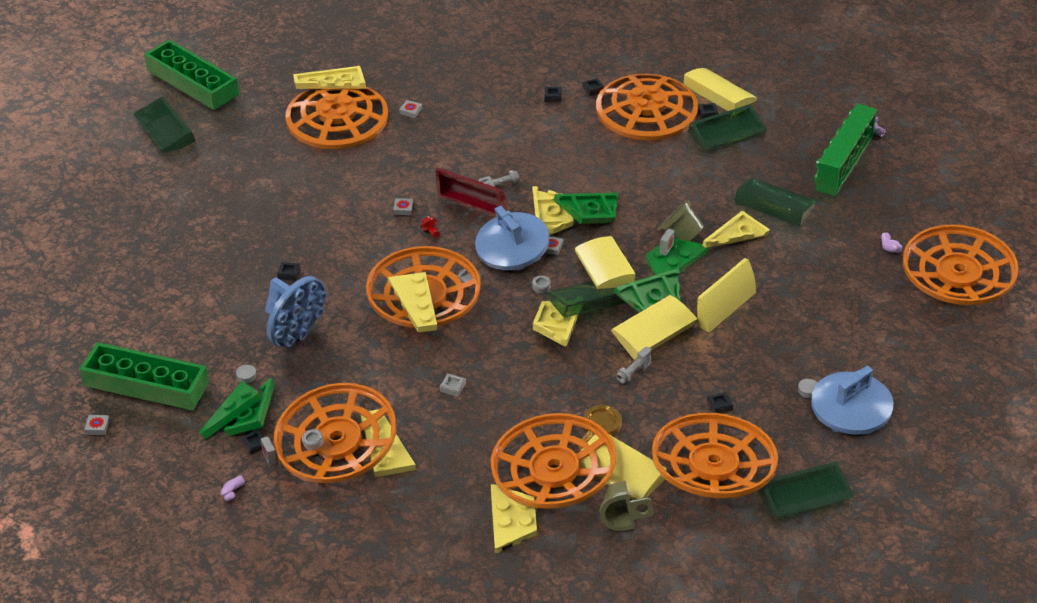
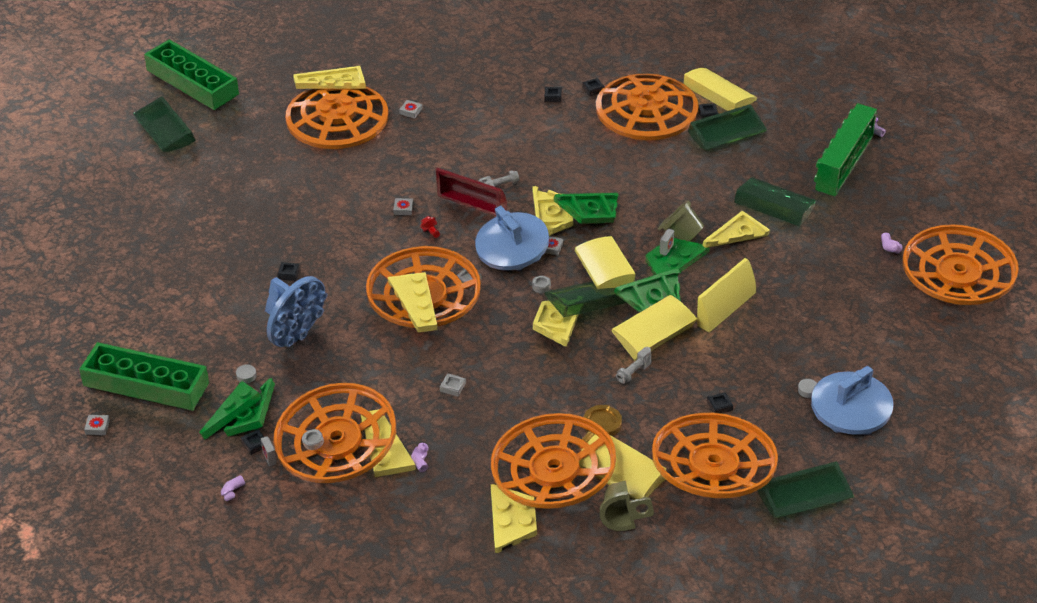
(419, 455): none -> lavender arm

